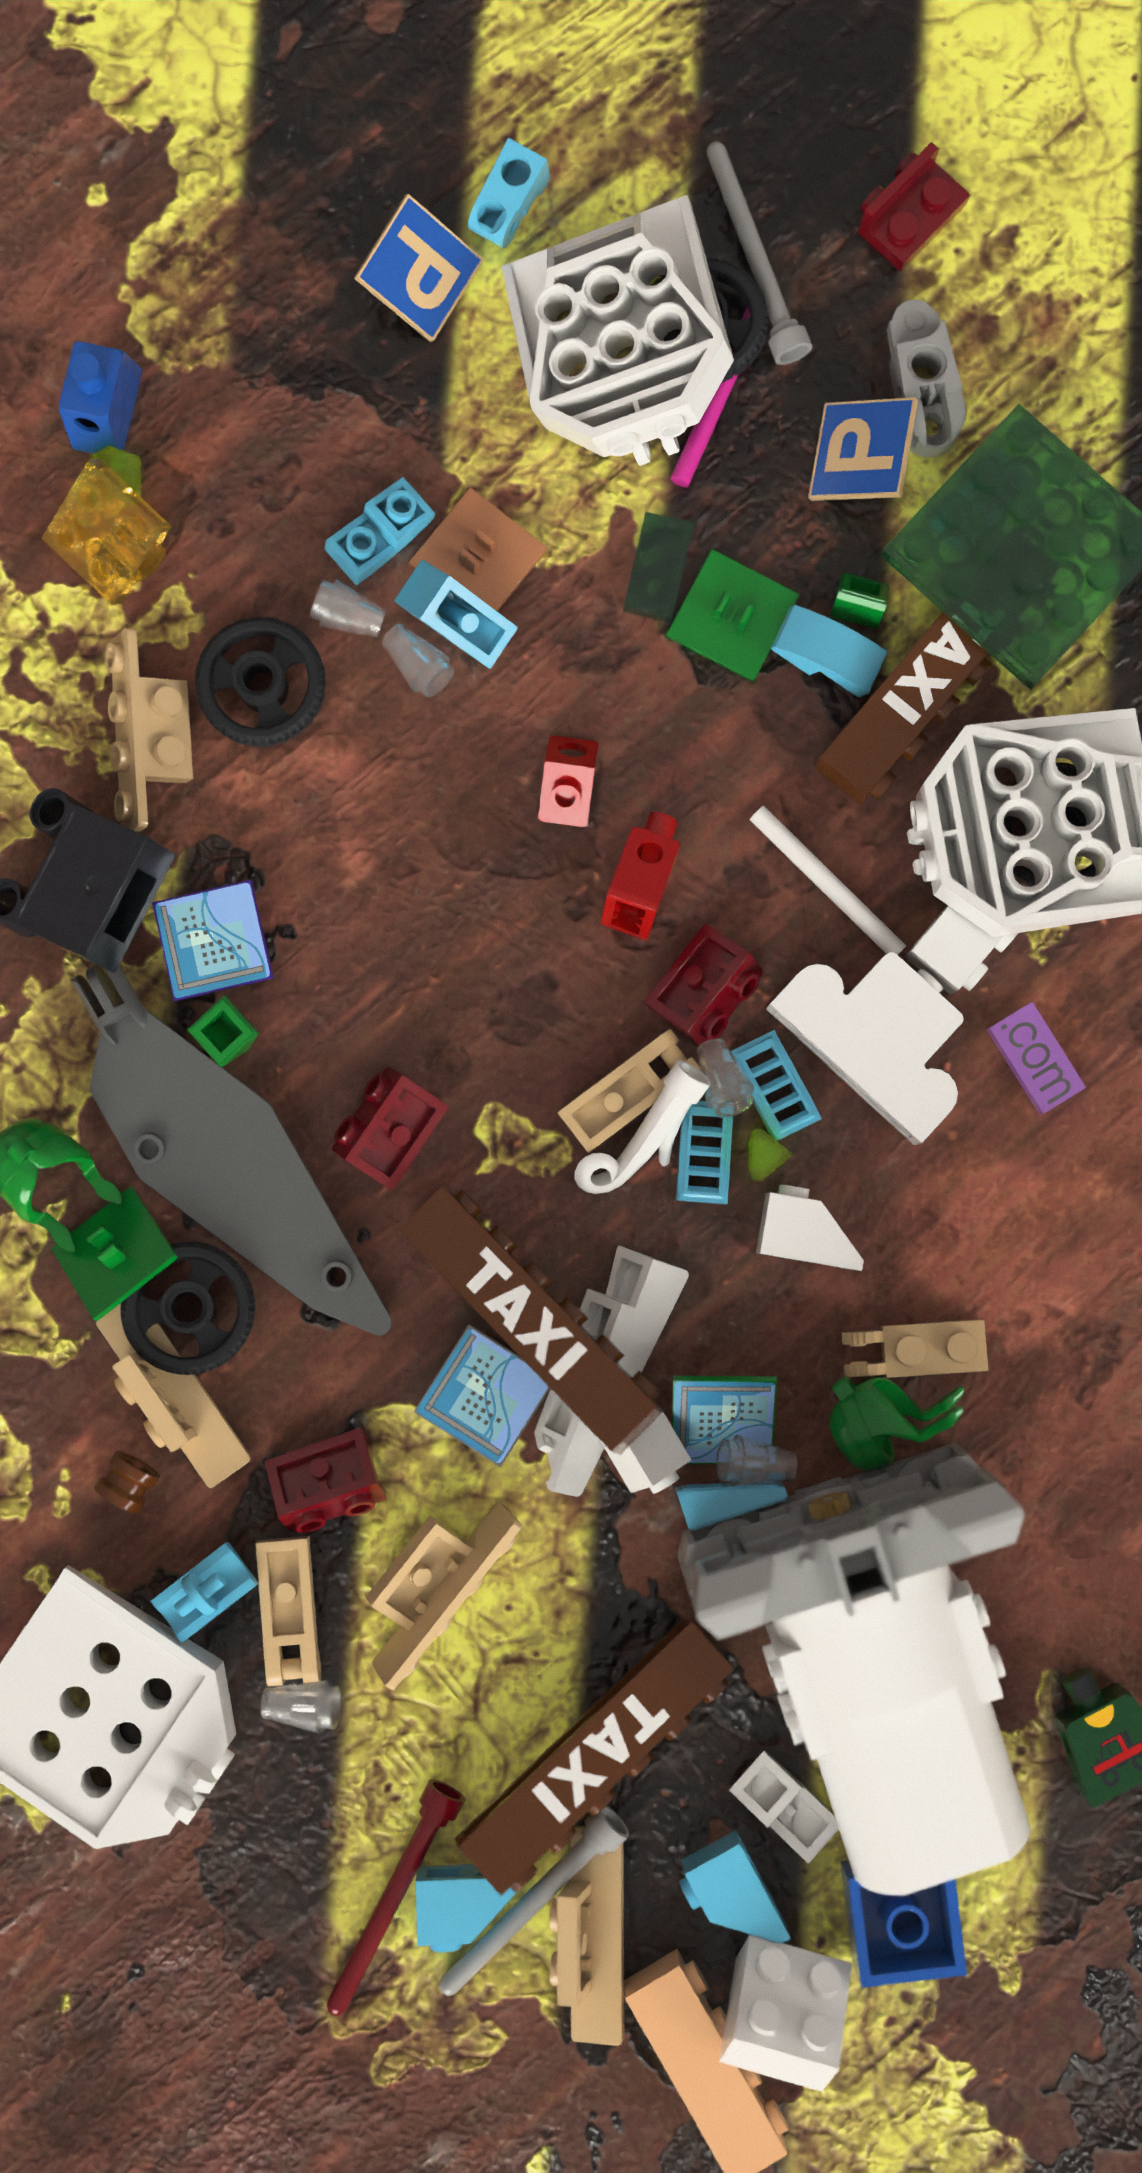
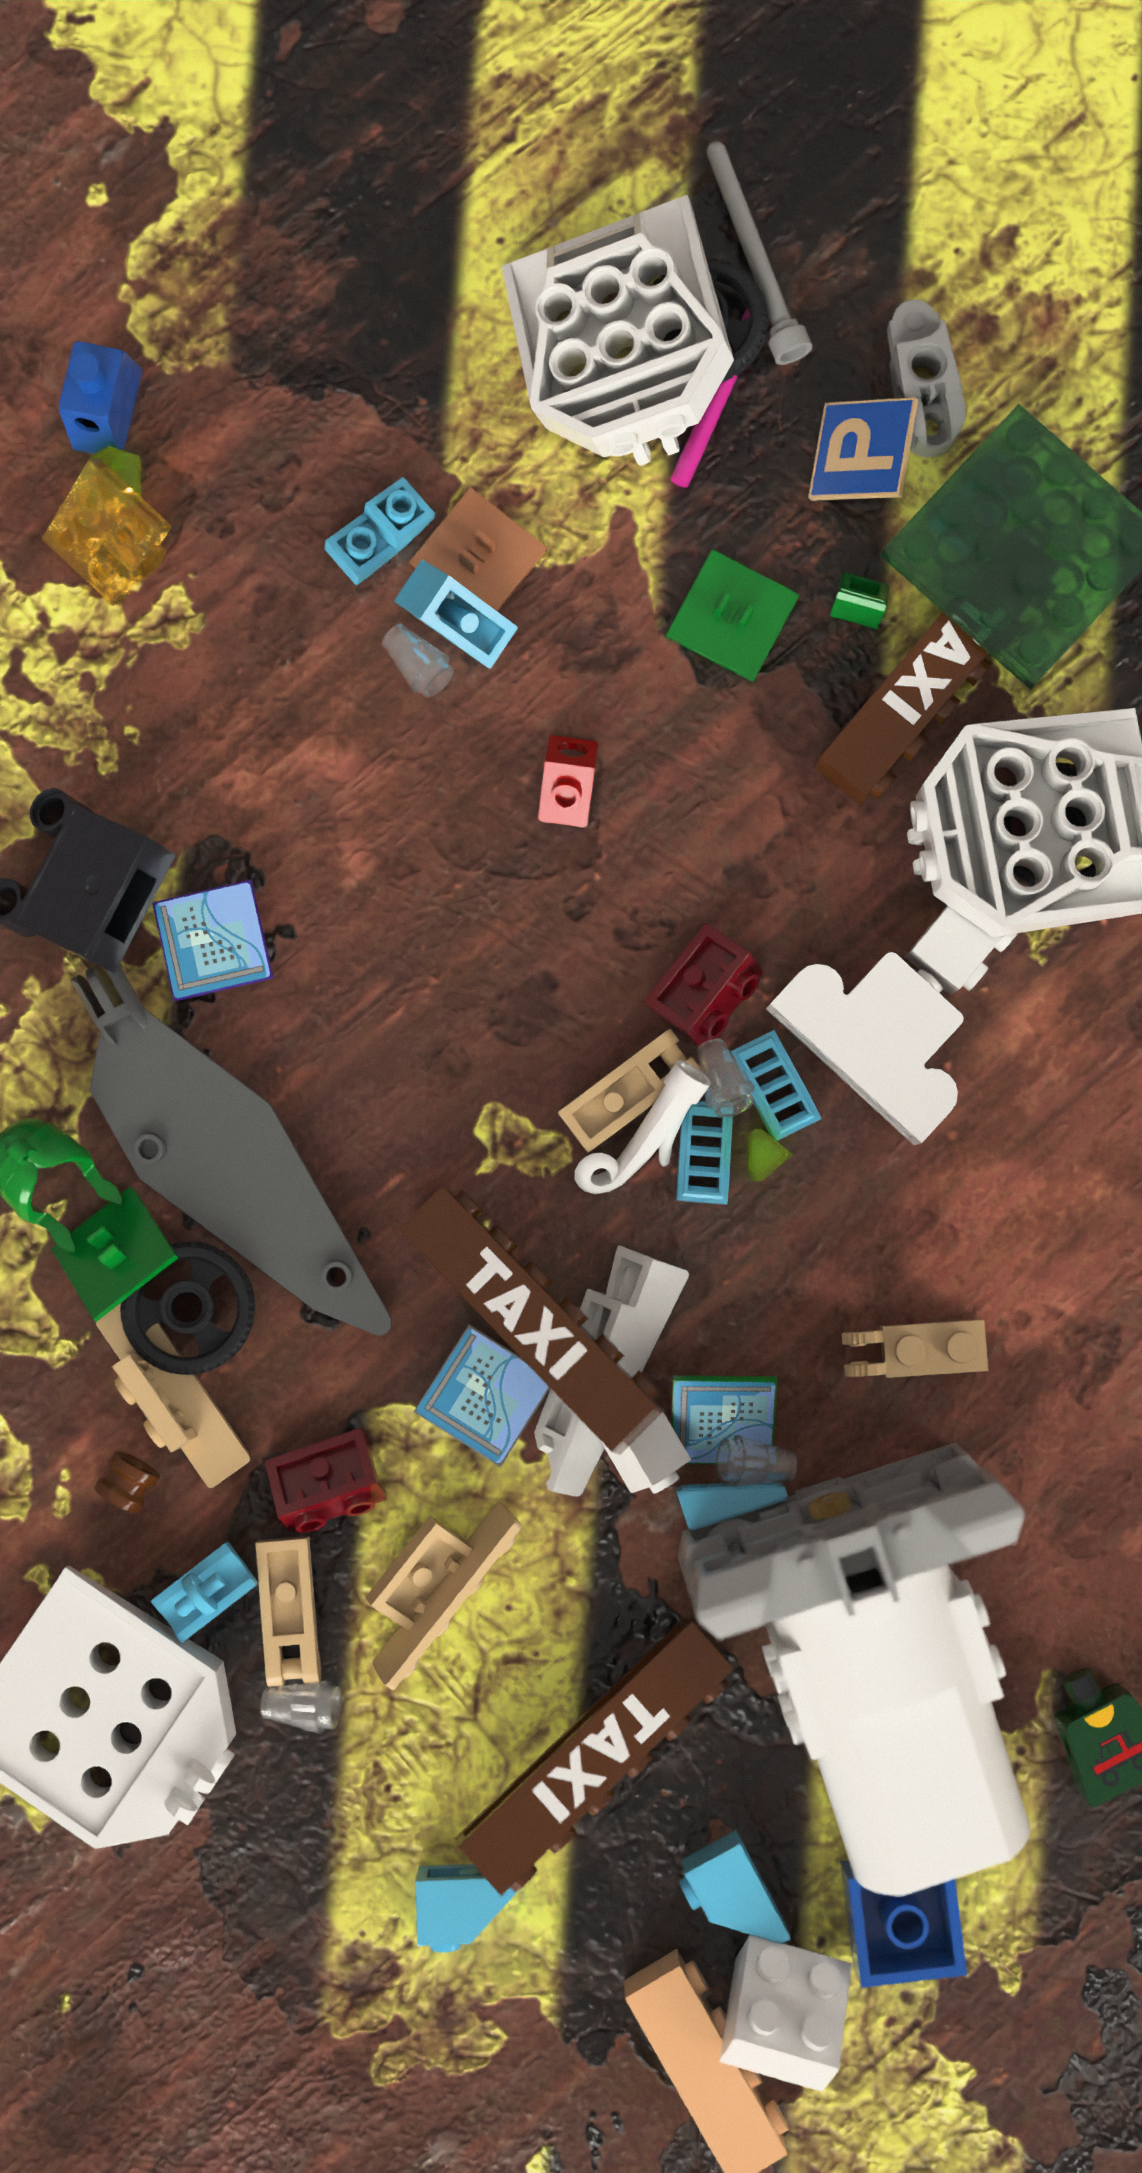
(149, 730): tan bracket -> none
(224, 1032): green slope -> none
(289, 649): black wheel -> none
(346, 610): clear cone -> none
(388, 1127): dark red bracket -> none
(418, 268): blue piece -> none
(439, 1806): dark red piece -> none
(508, 193): medium azure leg -> none
(591, 1948): tan bracket -> none
(602, 1834): light grey piece -> none
(642, 876): red torso -> none
(658, 567): clear green tile -> none
(786, 1806): white slope -> none
(803, 1231): white slope -> none
(827, 646): medium azure slope -> none
(827, 881): white bar -> none
(875, 1411): green hair -> none
(911, 208): dark red bracket -> none
(1036, 1058): medium lavender tile -> none

